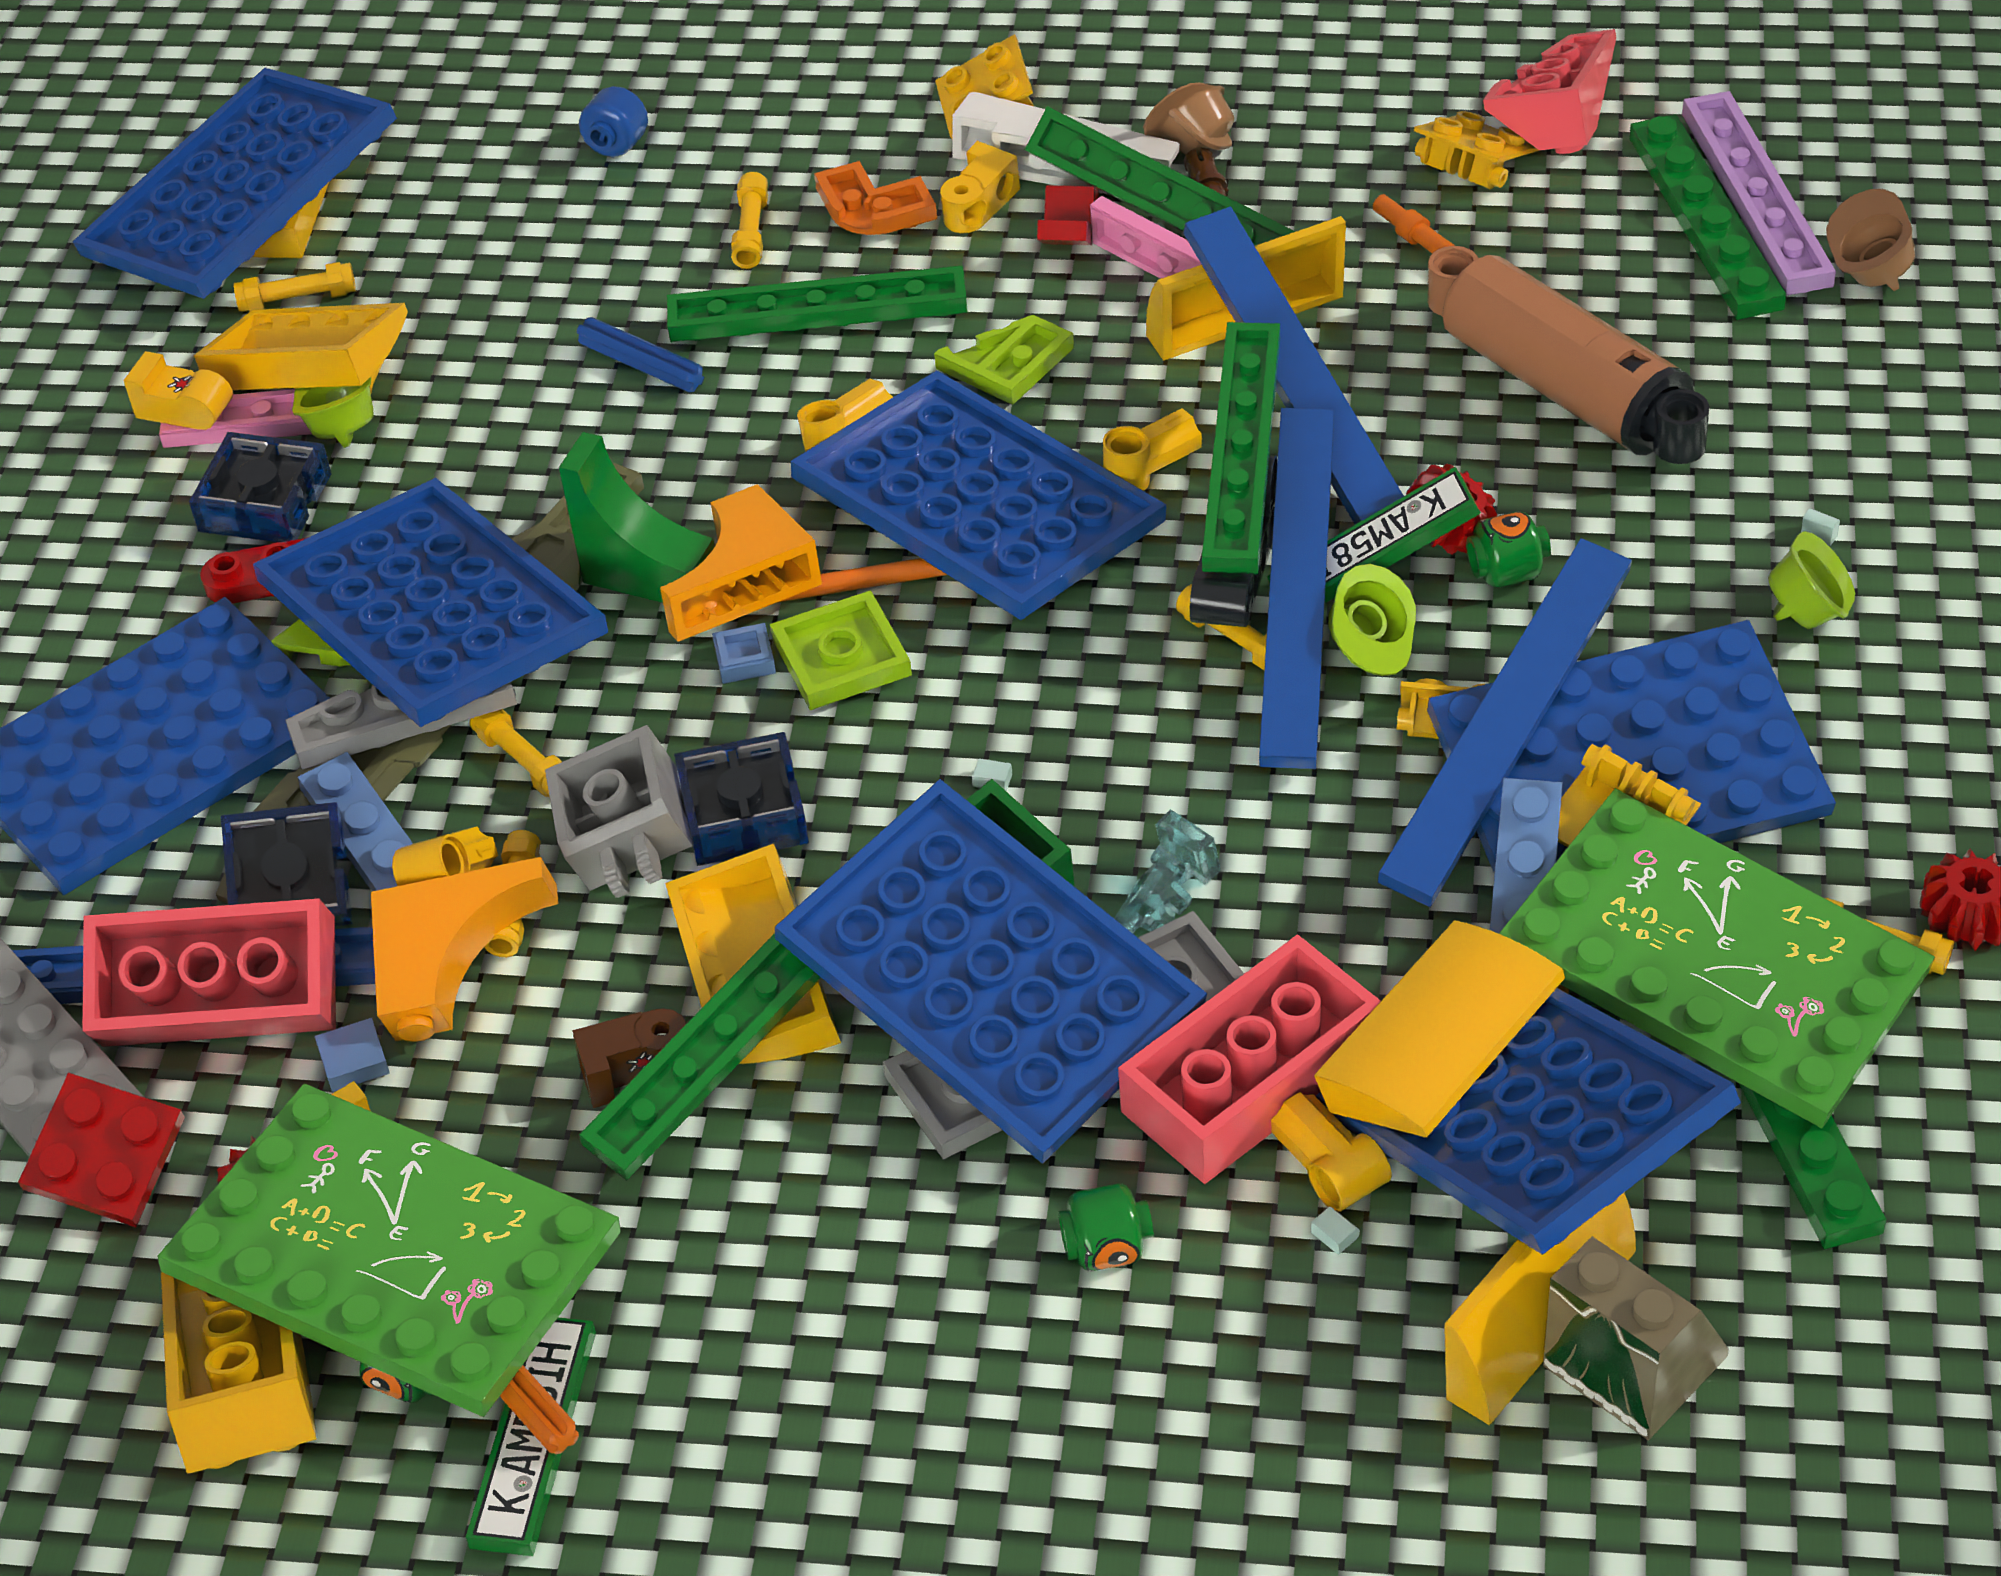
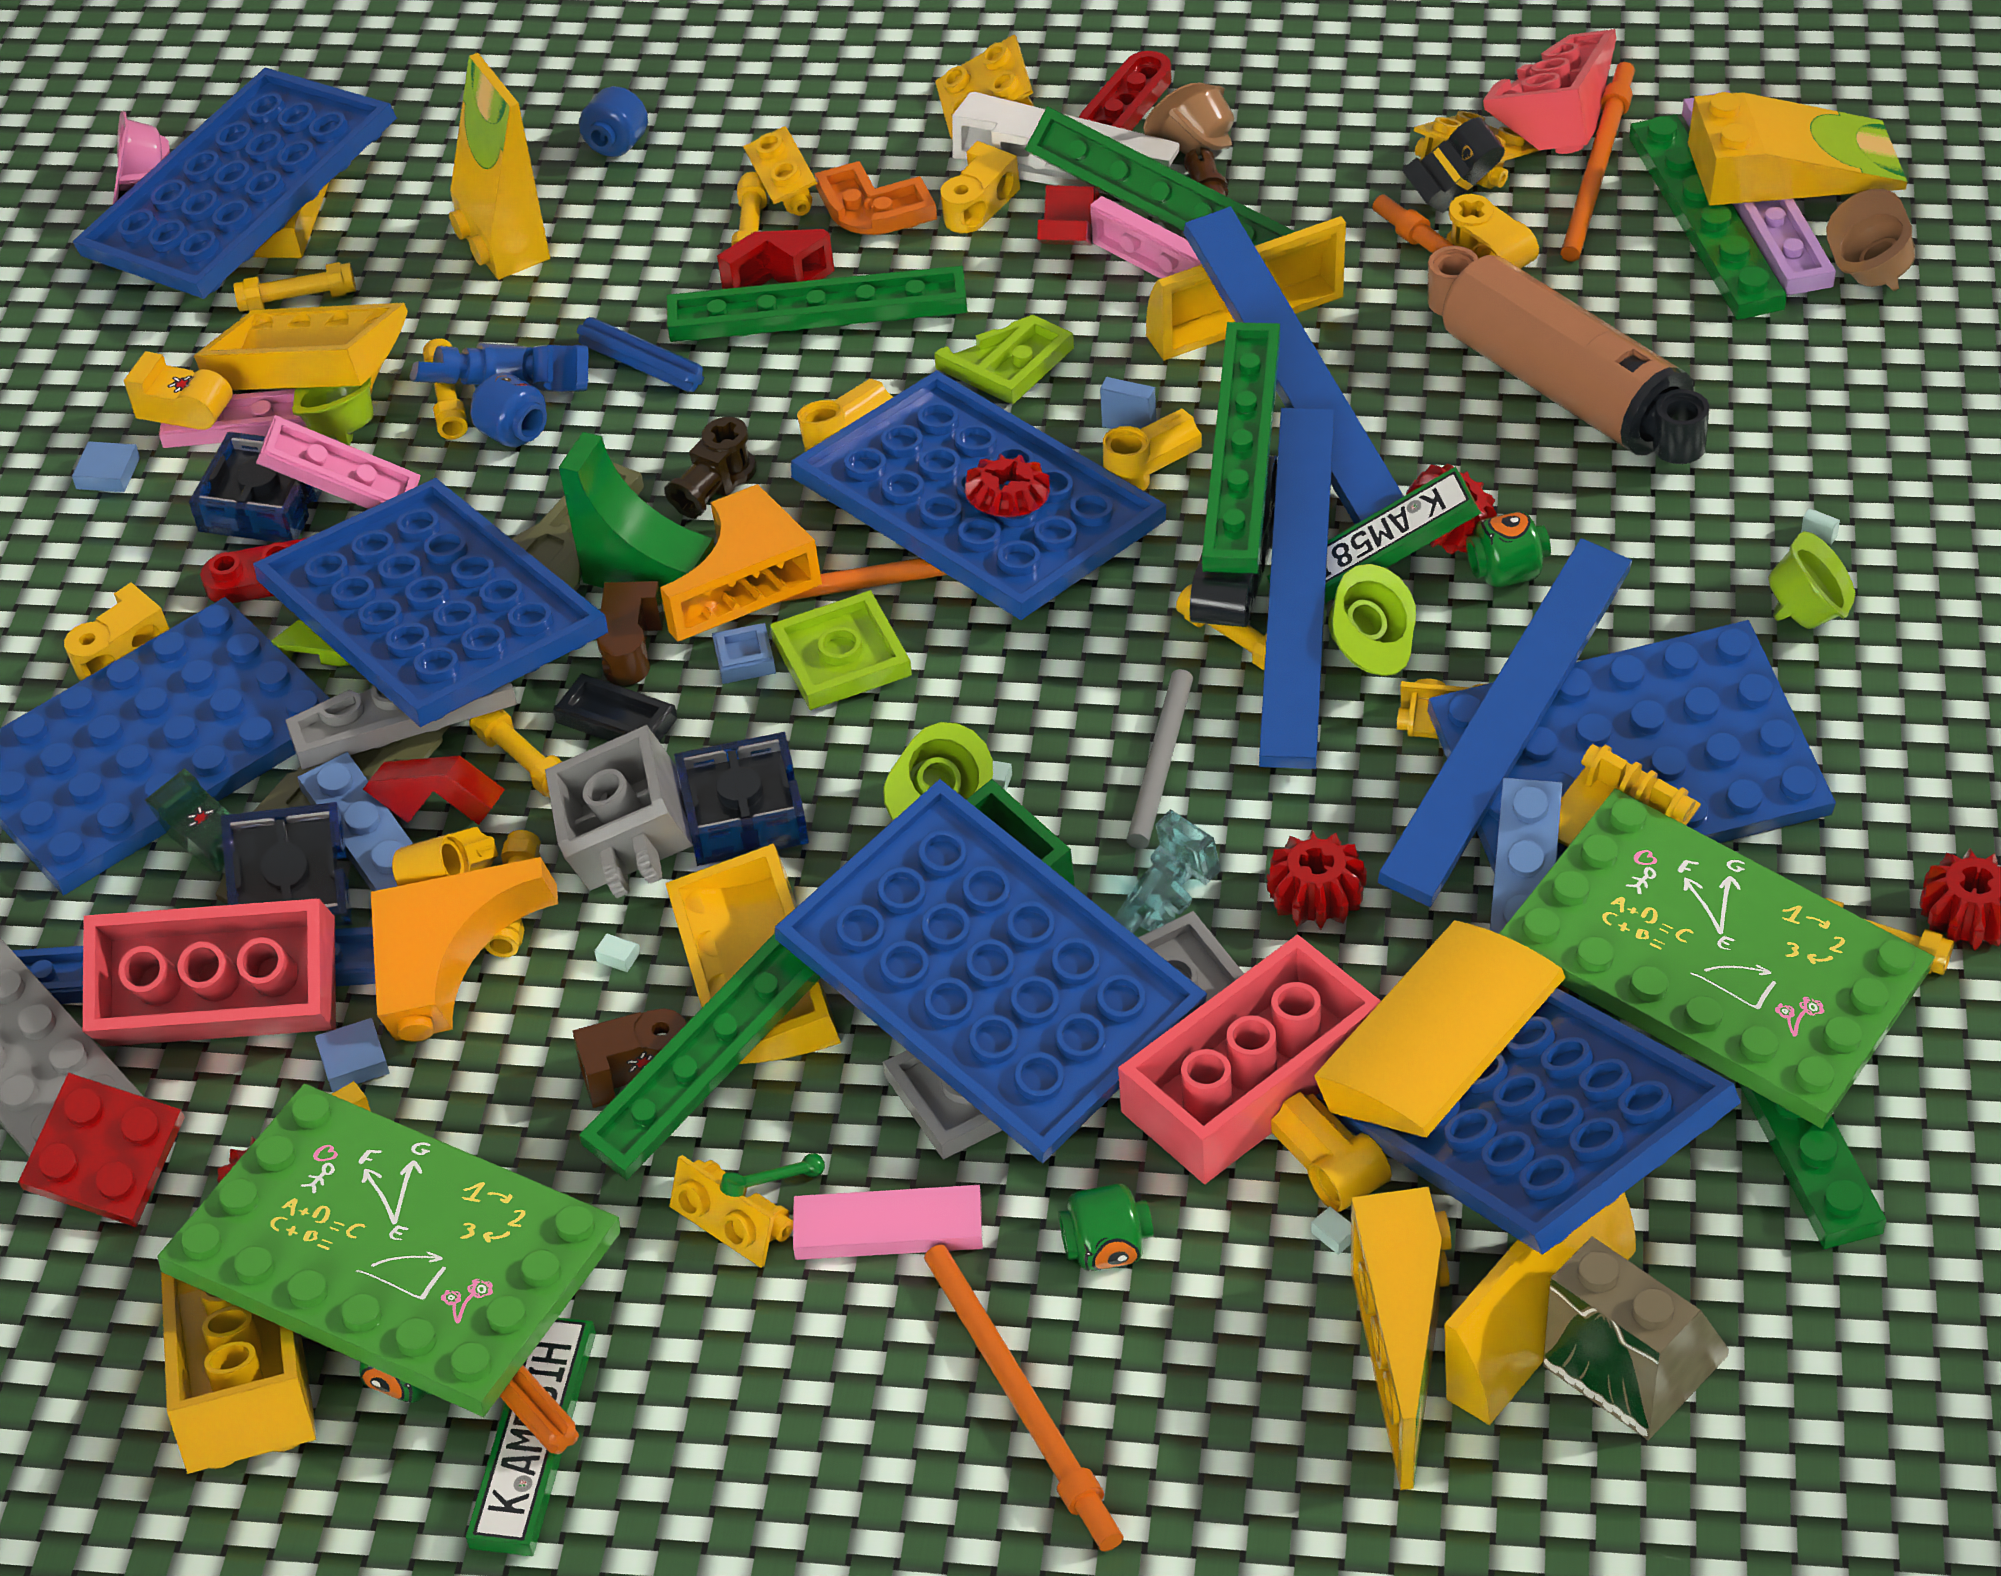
(106, 466): none -> medium blue tile
(115, 632): none -> yellow leg
(138, 152): none -> bright pink piece
(191, 818): none -> clear green leg
(332, 465): none -> bright pink tile
(408, 783): none -> red slope
(448, 410): none -> yellow bar
(495, 179): none -> yellow slope
(508, 410): none -> blue head
(545, 366): none -> blue piece
(611, 710): none -> black tile
(617, 952): none -> light aqua piece
(630, 613): none -> reddish brown leg
(717, 466): none -> dark brown connector
(735, 1184): none -> green hinge
(738, 1222): none -> yellow hinge
(776, 255): none -> red slope
(782, 170): none -> yellow hinge
(887, 1222): none -> bright pink tile
(937, 753): none -> lime piece
(1023, 494): none -> red gear
(1076, 1484): none -> orange bar
(1127, 404): none -> medium blue tile
(1130, 91): none -> red plate
(1159, 759): none -> light grey bar
(1316, 879): none -> red gear
(1397, 1284): none -> yellow slope
(1455, 164): none -> black leg
(1490, 231): none -> yellow piece
(1615, 103): none -> orange bar
(1786, 150): none -> yellow slope

